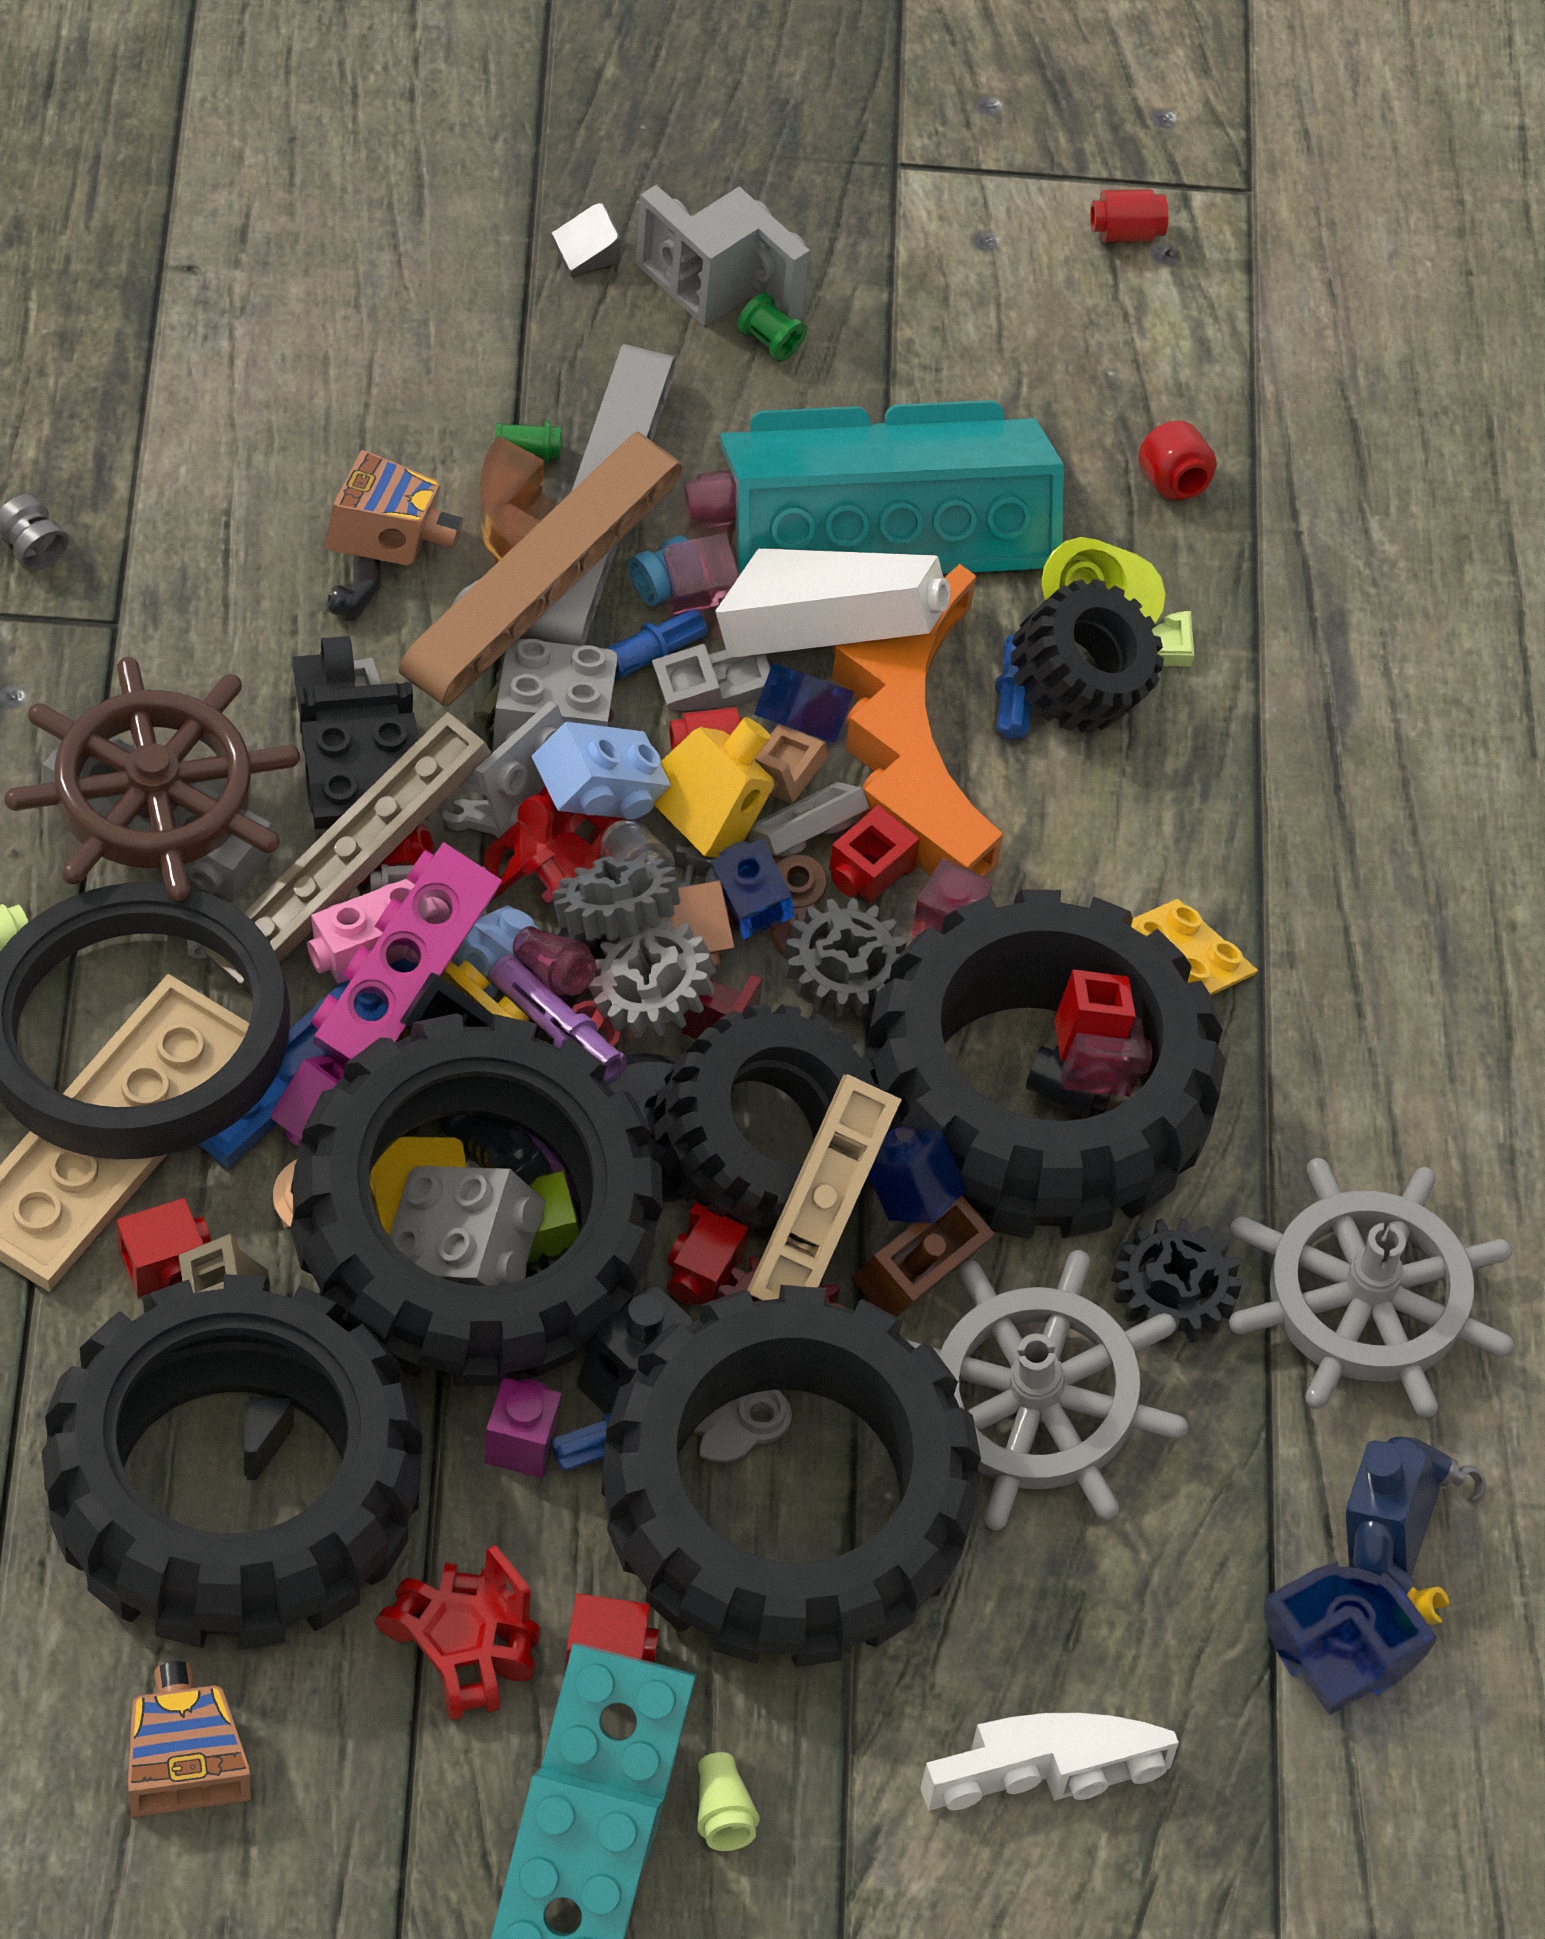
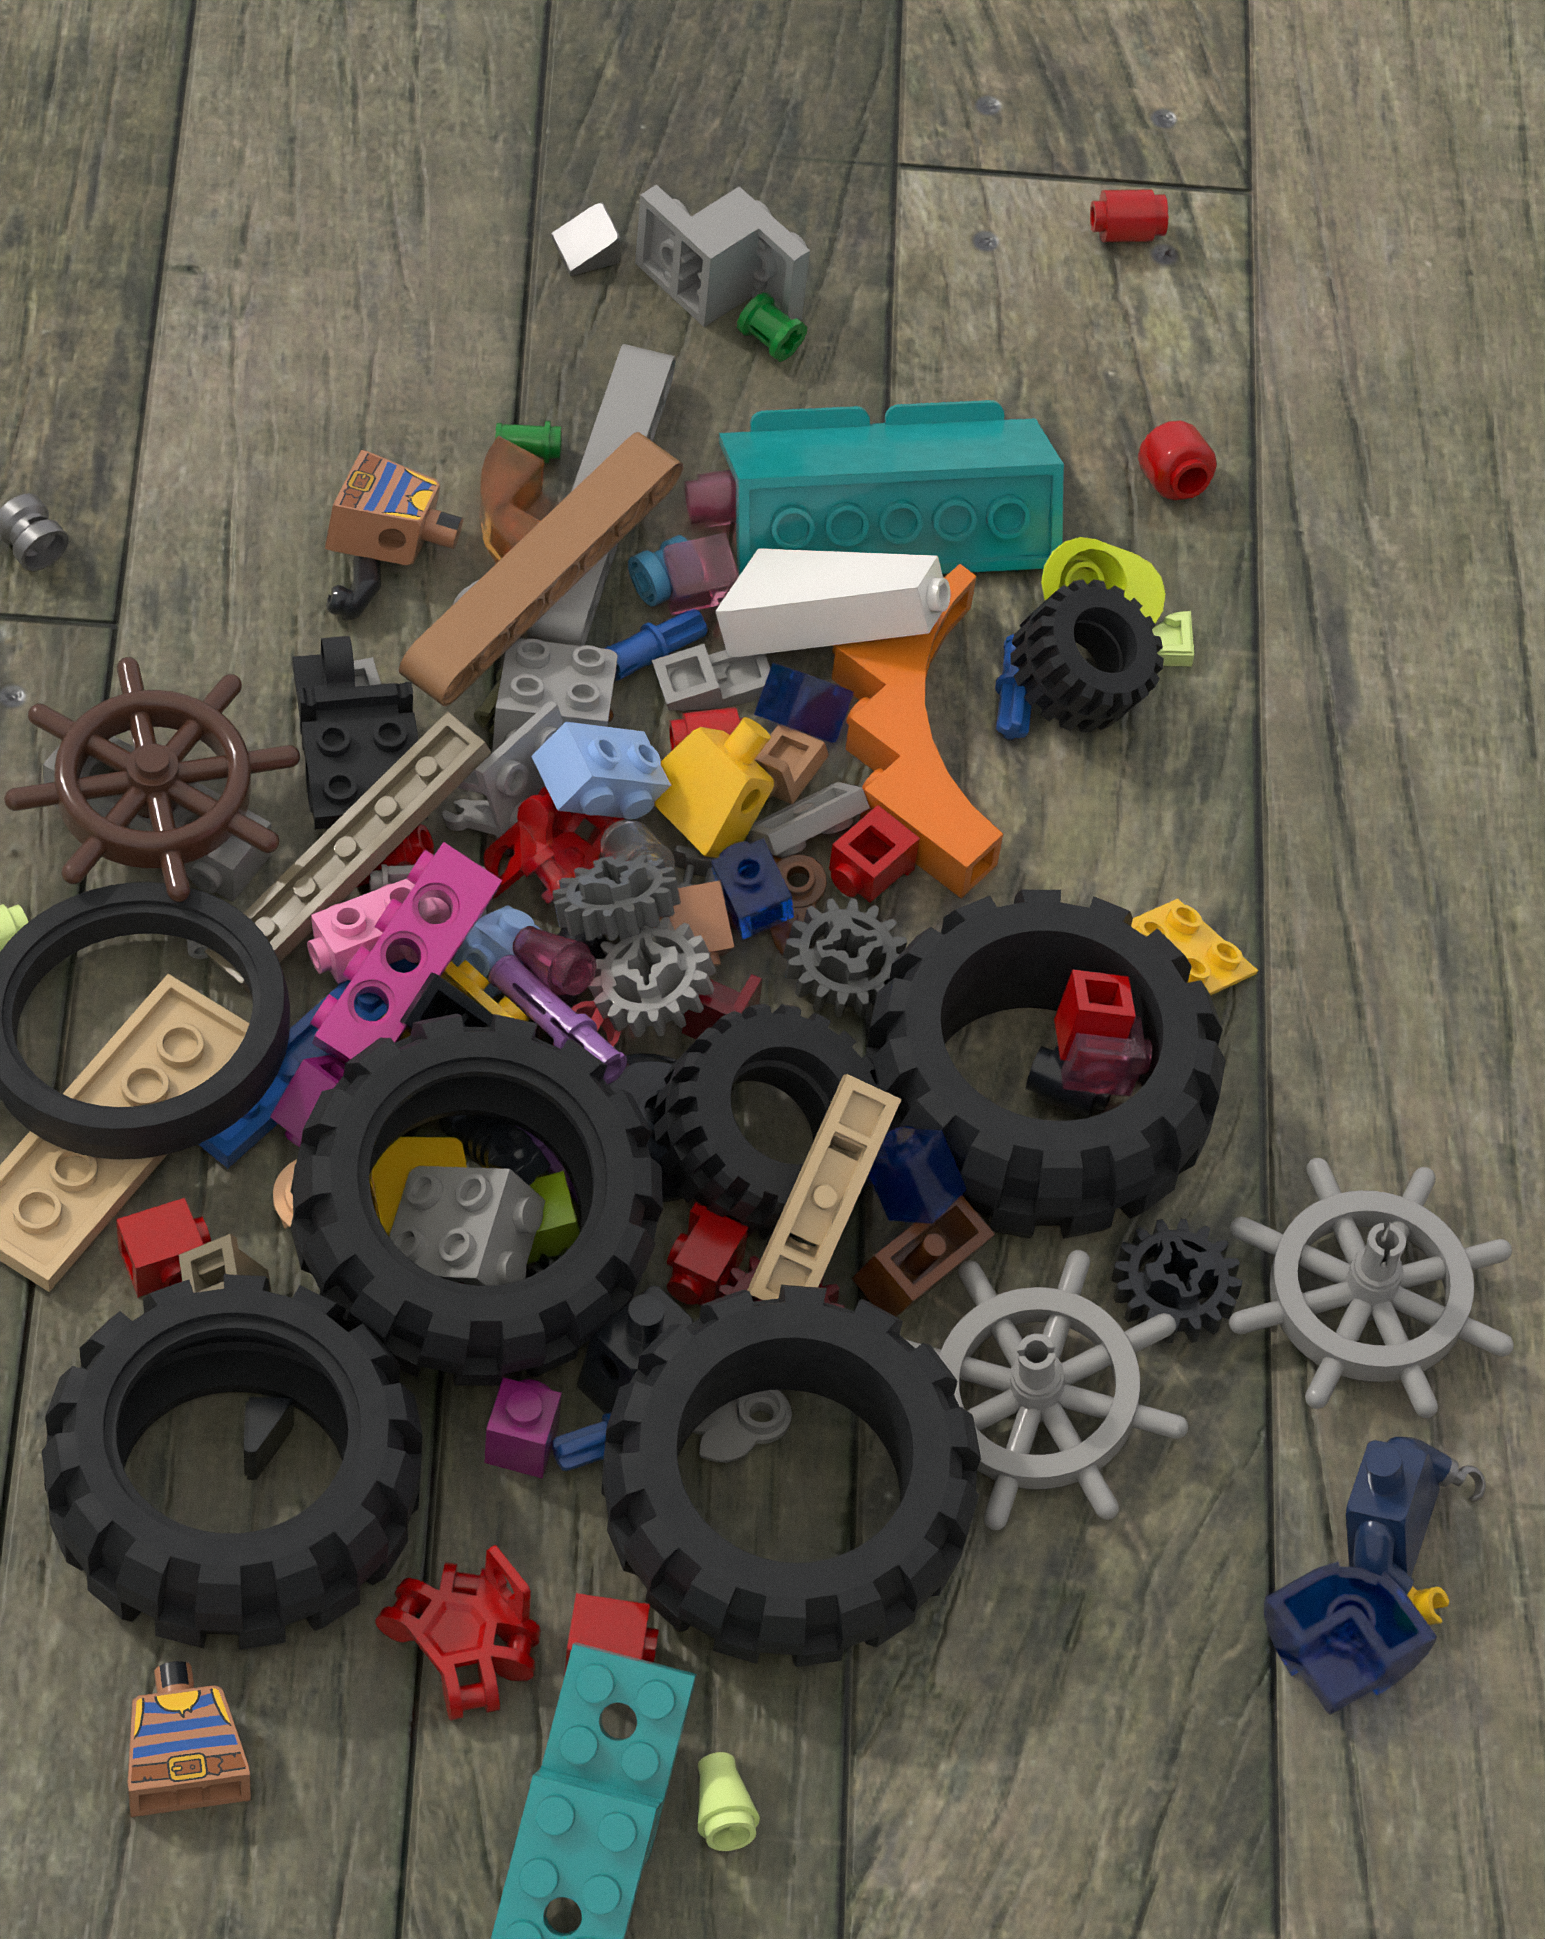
(946, 891): clear pink brick -> none
(1070, 1750): white slope -> none

